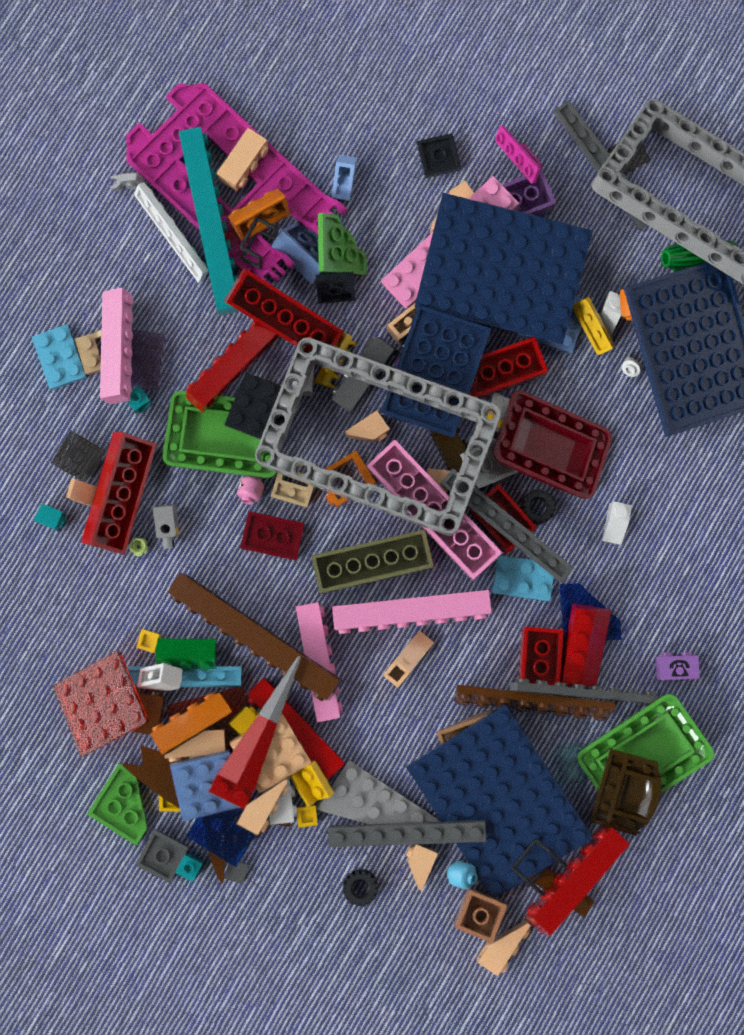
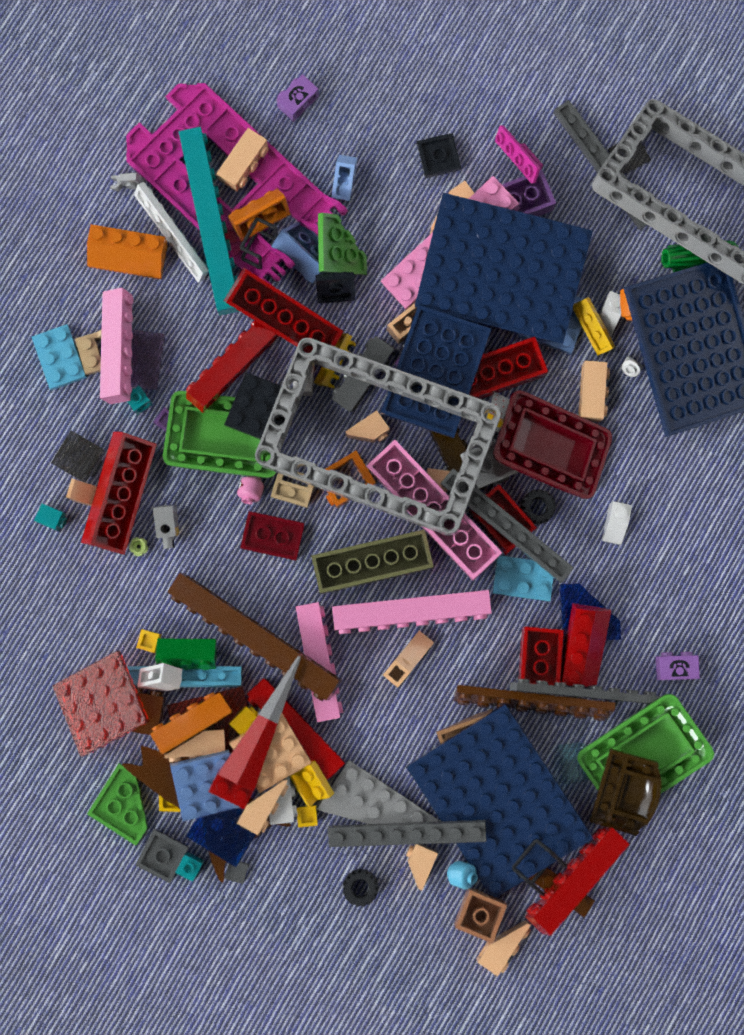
(126, 251): none -> orange slope
(162, 419): none -> medium lavender tile
(297, 97): none -> medium lavender brick
(593, 390): none -> light nougat brick

